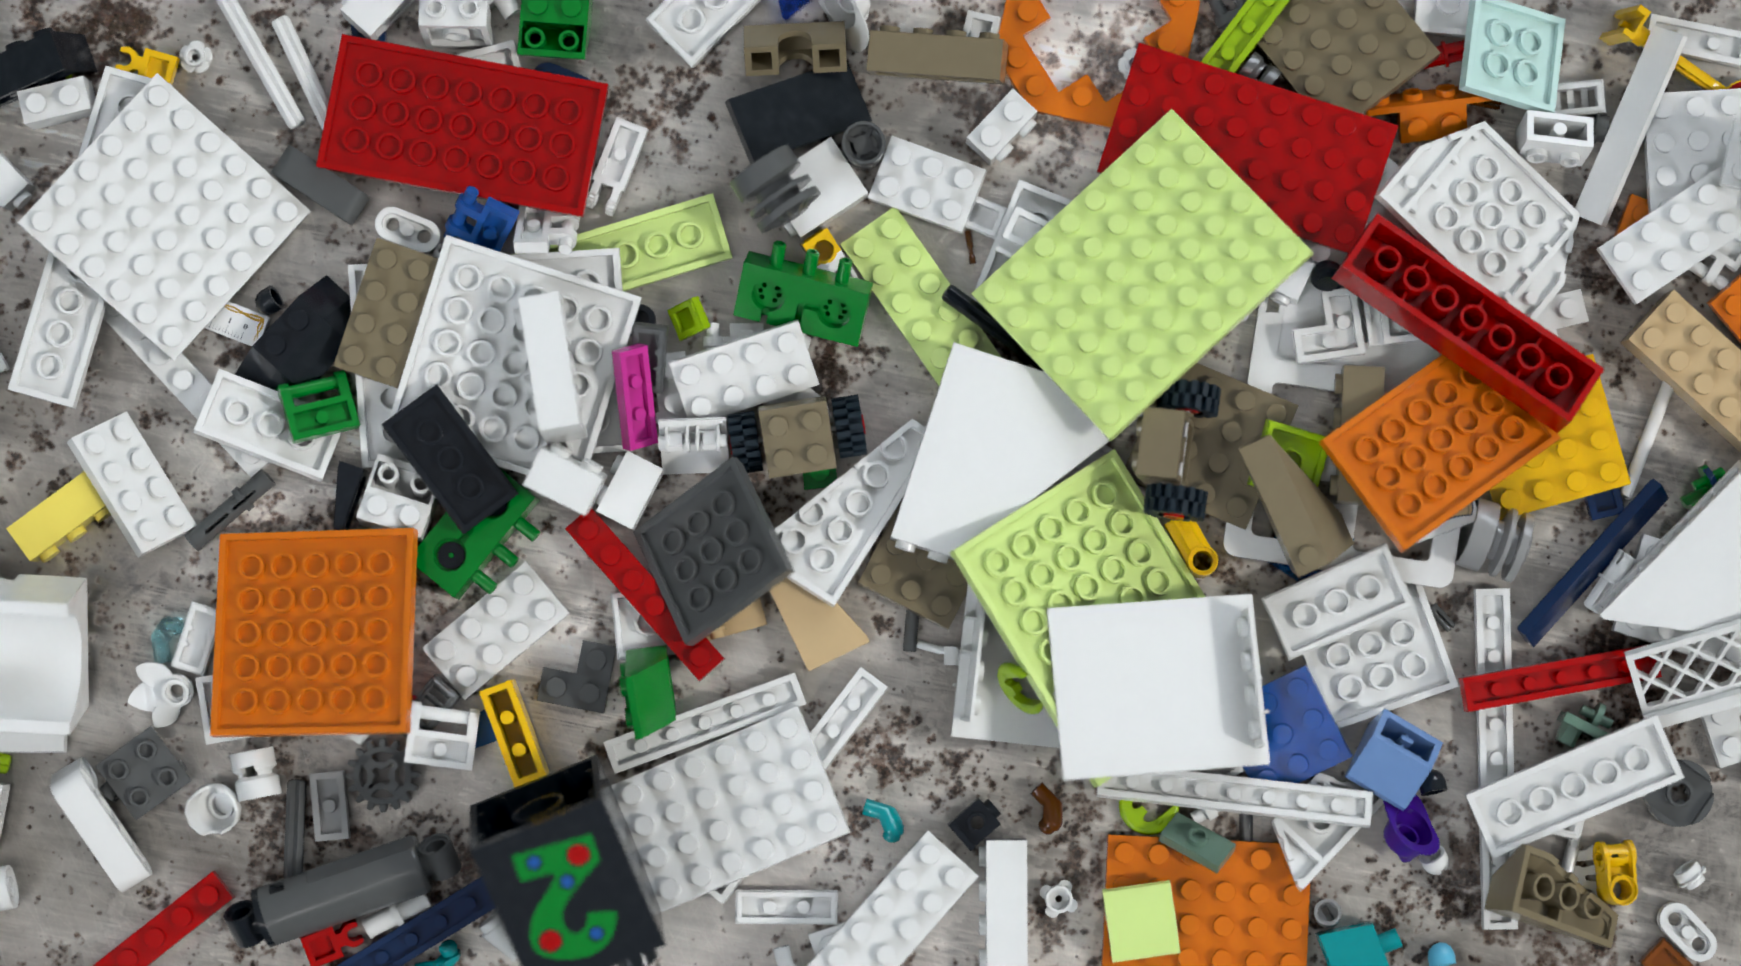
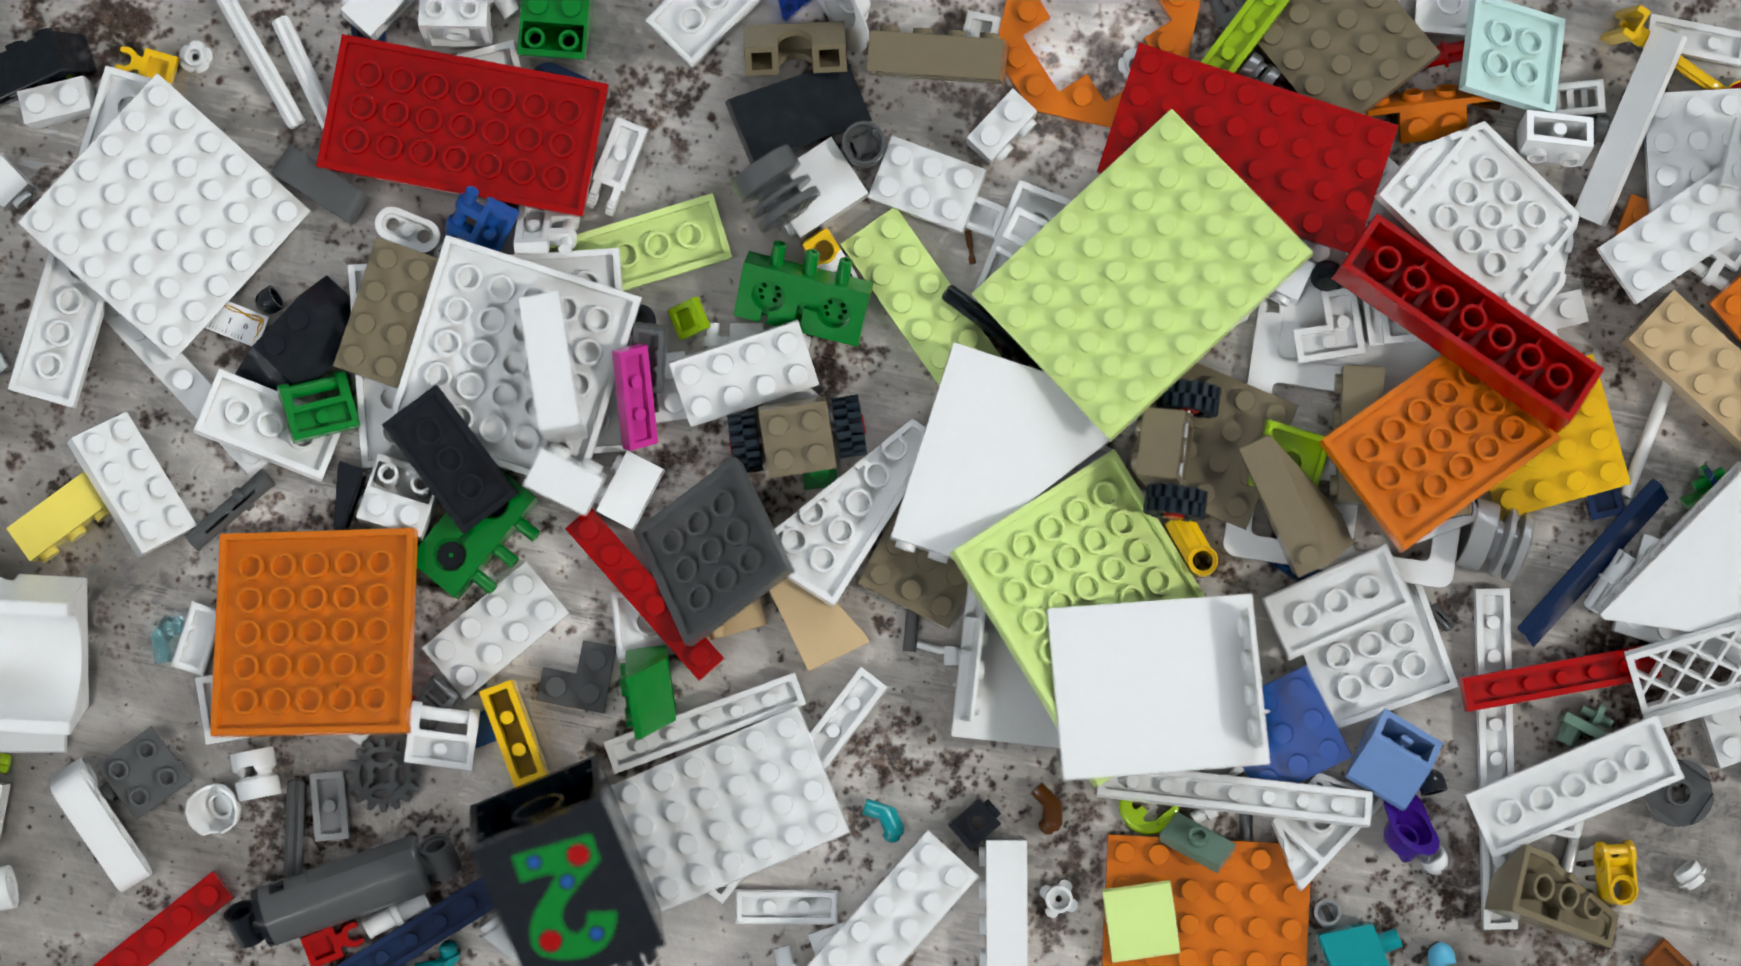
(156, 693): white plate -> none
(693, 444): white hinge -> none
(1012, 688): lime head -> none
(1686, 930): white plate -> none

